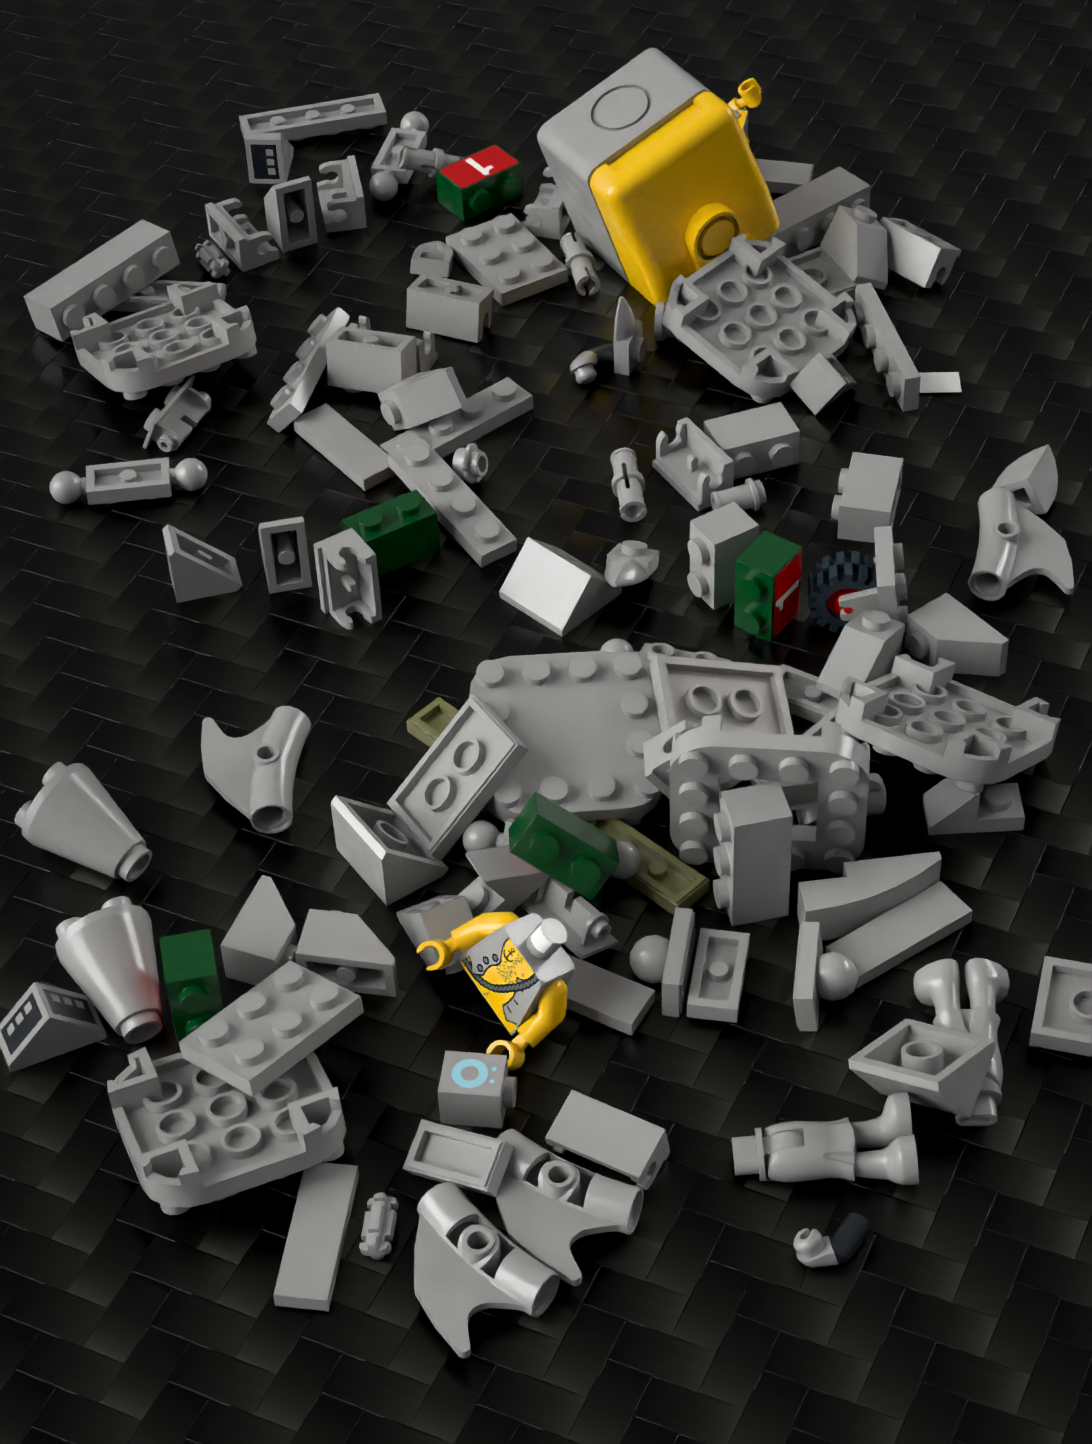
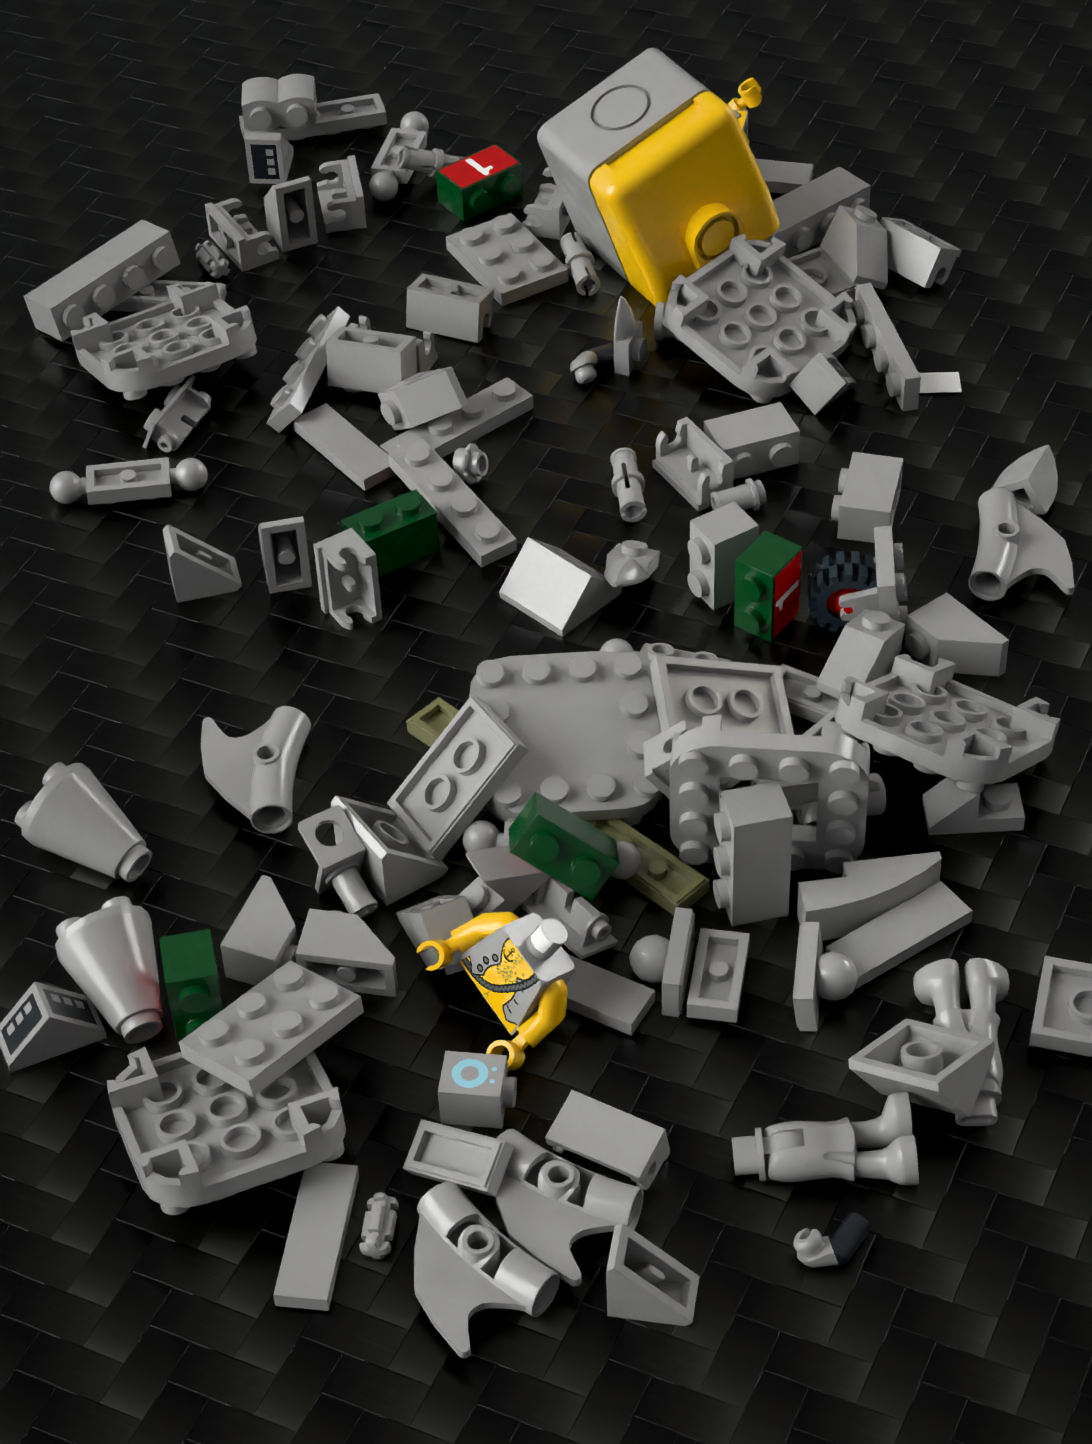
(279, 102): none -> light grey brick
(341, 863): none -> light grey bracket
(432, 259): light grey plate -> none
(647, 1281): none -> light grey slope

